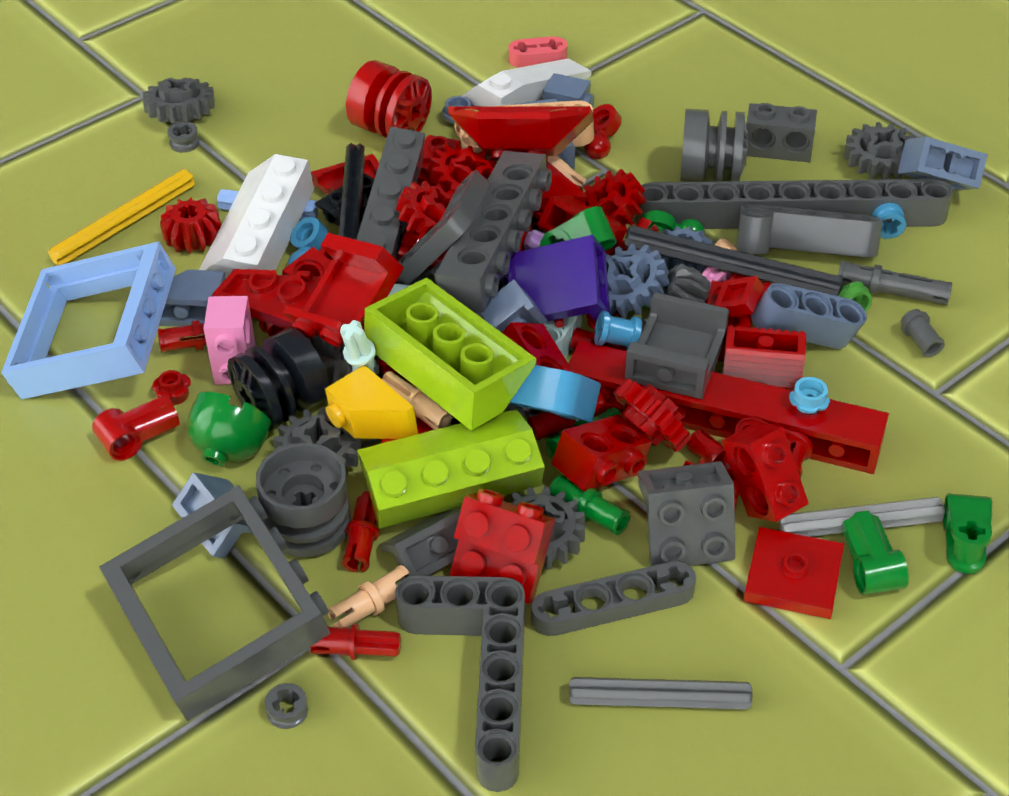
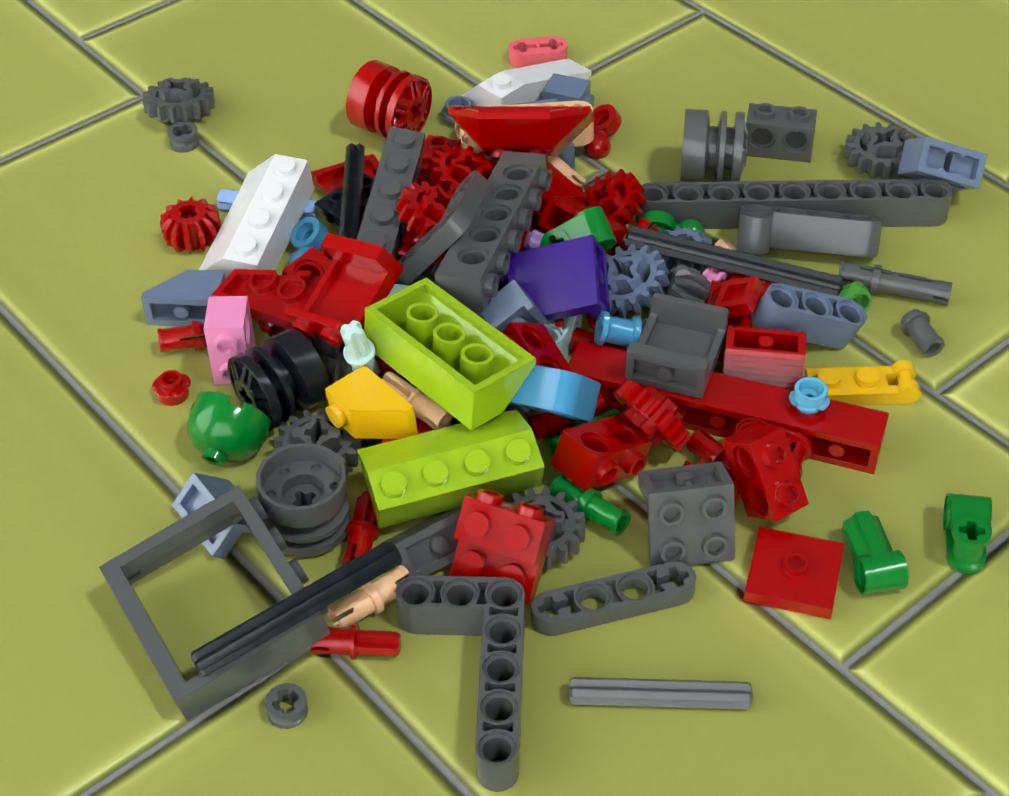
(121, 217): yellow axle -> none
(124, 432): red piece -> none
(142, 267): light blue window -> none
(296, 608): none -> black axle
(870, 383): none -> yellow plate
(890, 514): light grey axle -> none
(898, 223): dark azure bush -> none

